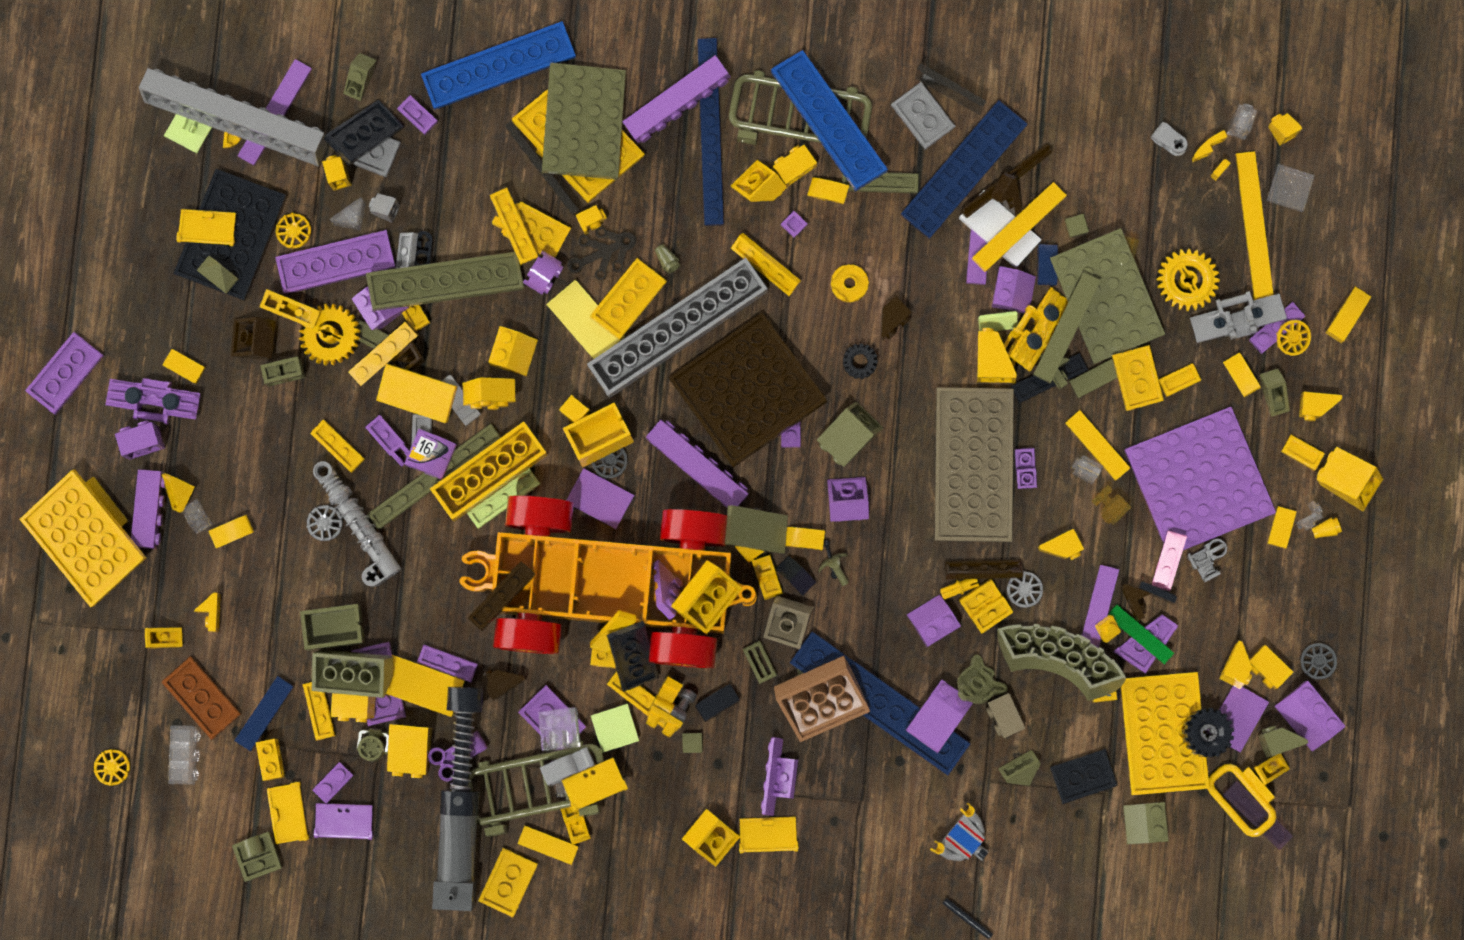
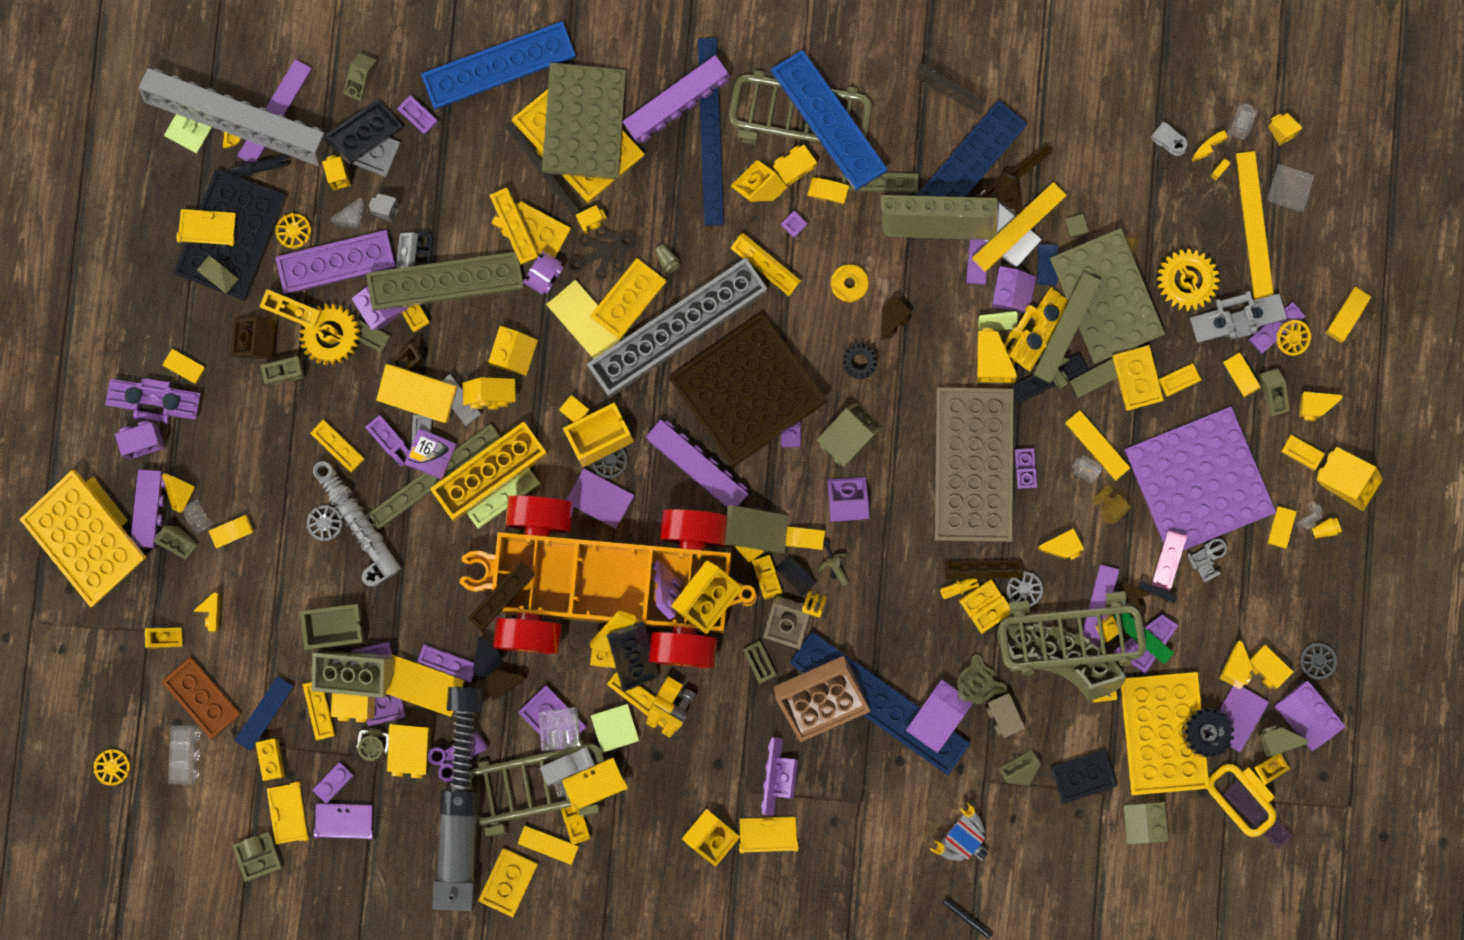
(64, 373): medium lavender tile -> none
(176, 541): none -> olive slope
(258, 166): none -> black pin
(383, 353): yellow plate -> none
(486, 659): none -> black slope
(692, 742): olive tile -> none
(717, 702): black slope -> none
(815, 599): none -> yellow tile
(923, 116): light grey tile -> none
(933, 620): medium lavender slope -> none
(939, 217): none -> olive windscreen
(1114, 604): none -> olive bar

